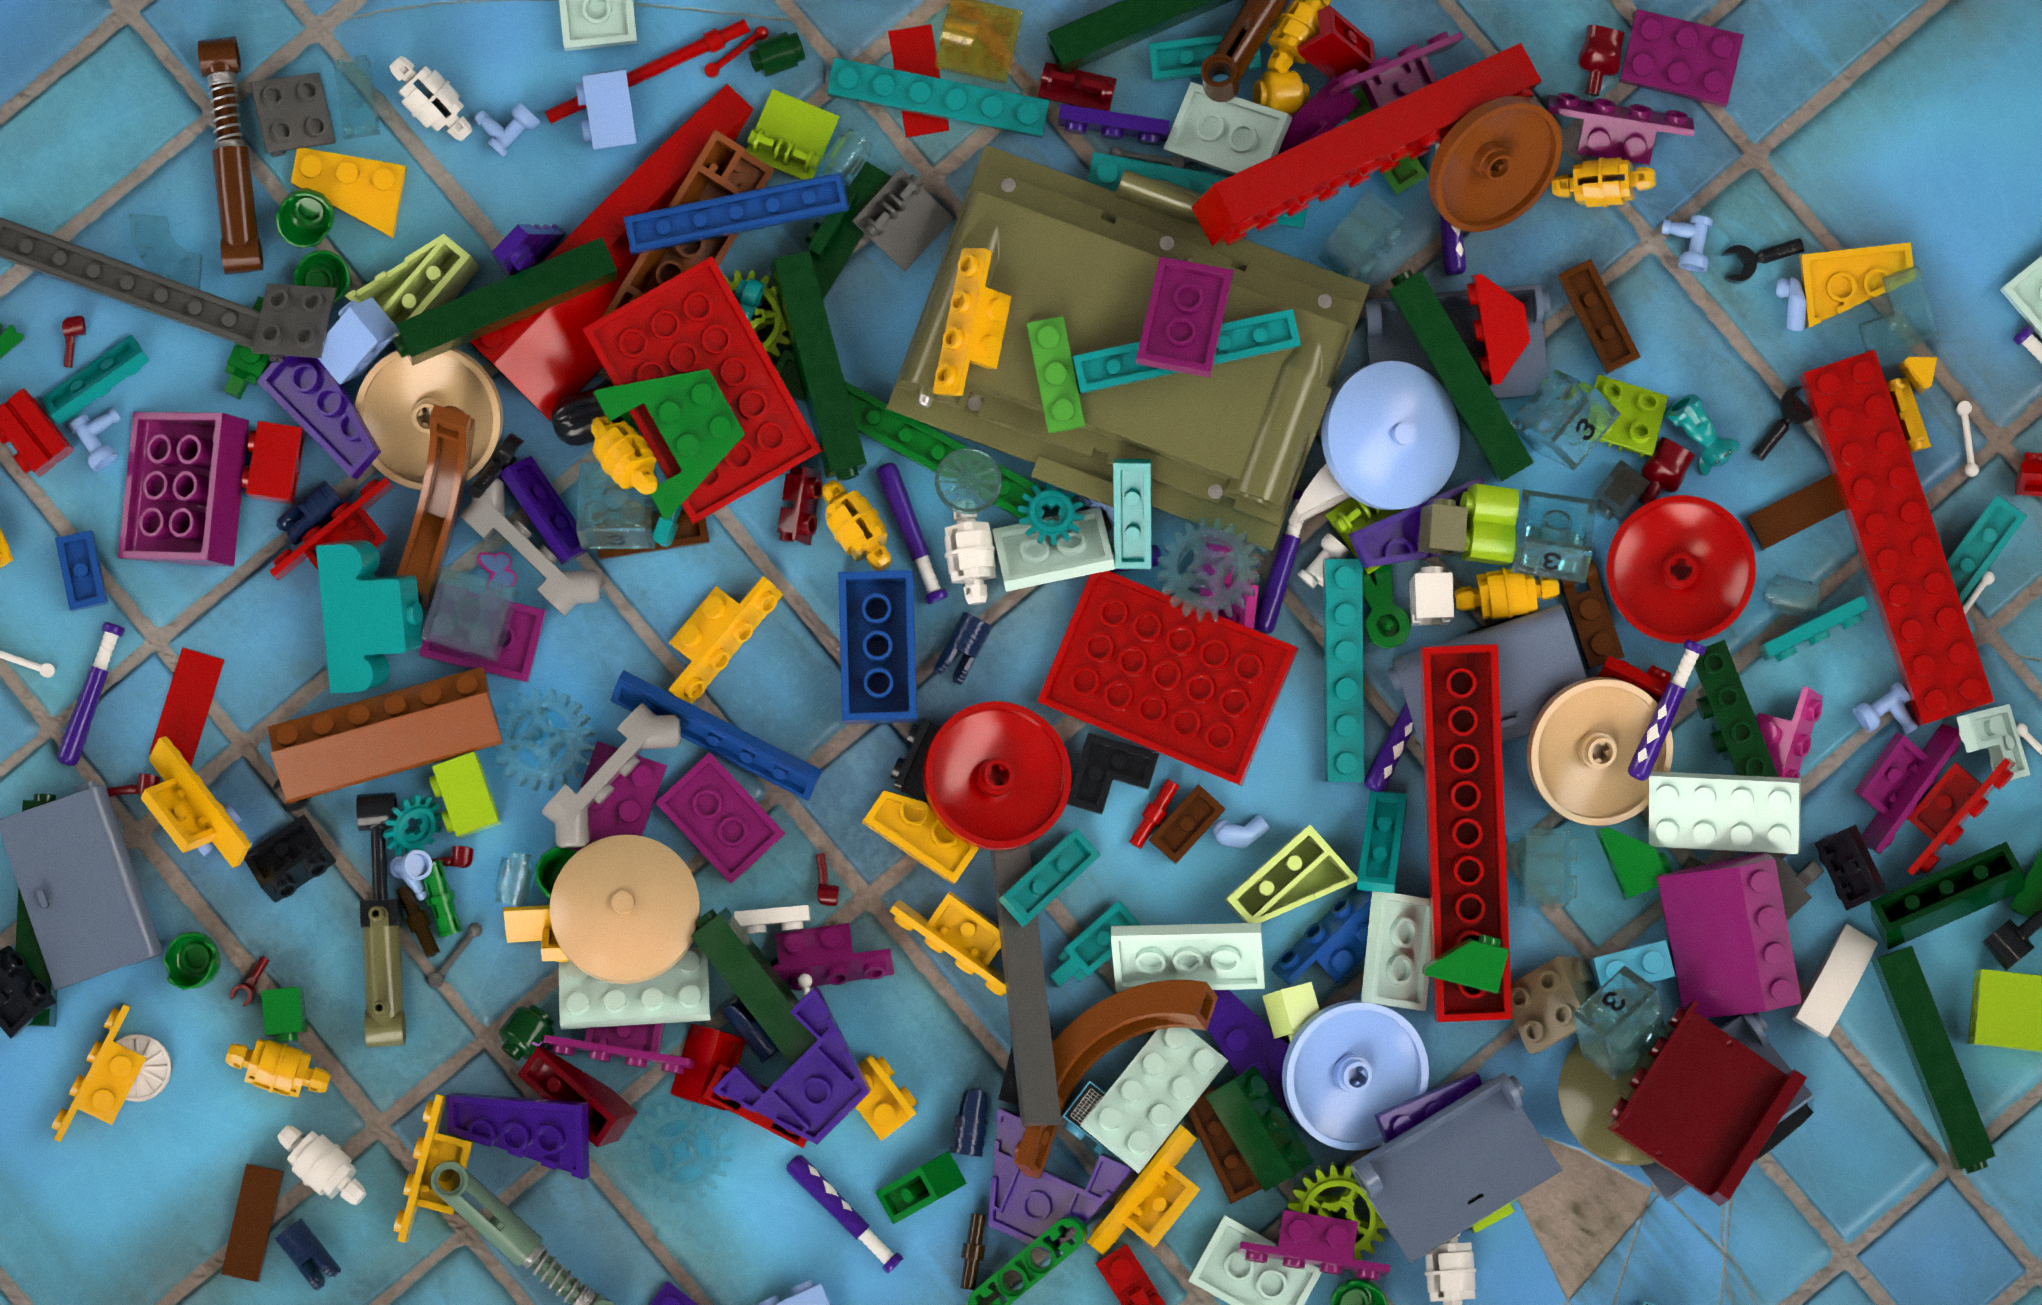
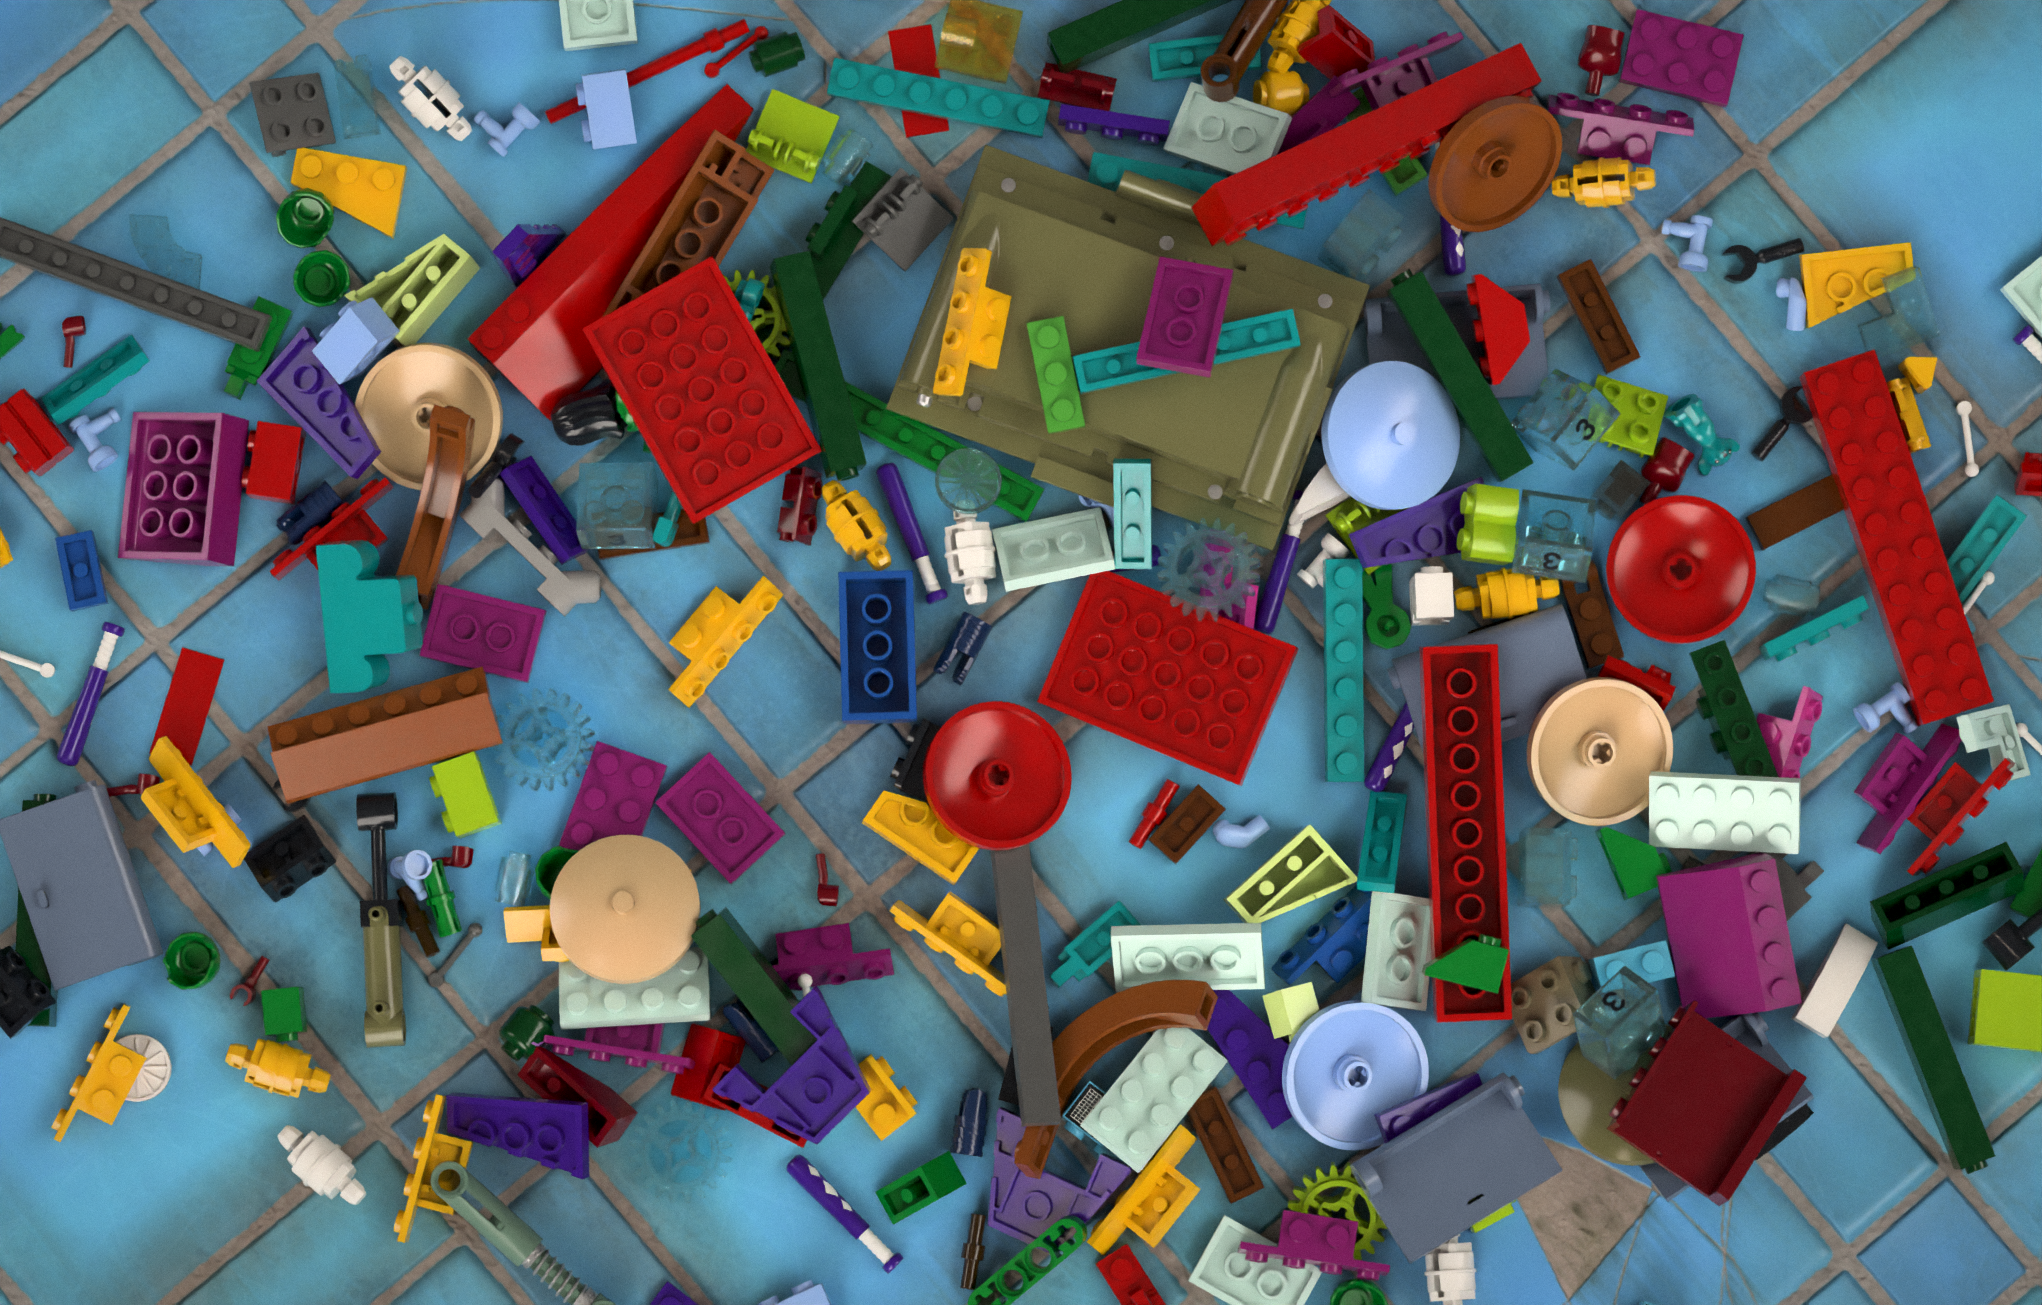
(231, 162): reddish brown piece -> none
(252, 1222): reddish brown tile -> none
(293, 321): dark grey hinge -> none
(301, 1246): dark blue hinge -> none
(425, 825): teal gear -> none
(469, 614): clear light blue brick -> none
(498, 566): medium blue sticker -> none
(505, 302): dark green brick -> none
(570, 810): light grey plate -> none
(624, 455): yellow piece -> none
(691, 421): green wing -> none
(721, 737): blue tile -> none
(736, 213): blue tile -> none
(789, 917): white plate -> none
(1049, 877): teal plate -> none
(1050, 499): teal gear -> none
(1108, 761): black plate -> none
(1176, 161): dark grey hinge -> none
(1260, 1128): dark green brick -> none
(1443, 528): olive brick -> none
(1660, 723): dark purple piece -> none
(1850, 867): black bracket -> none

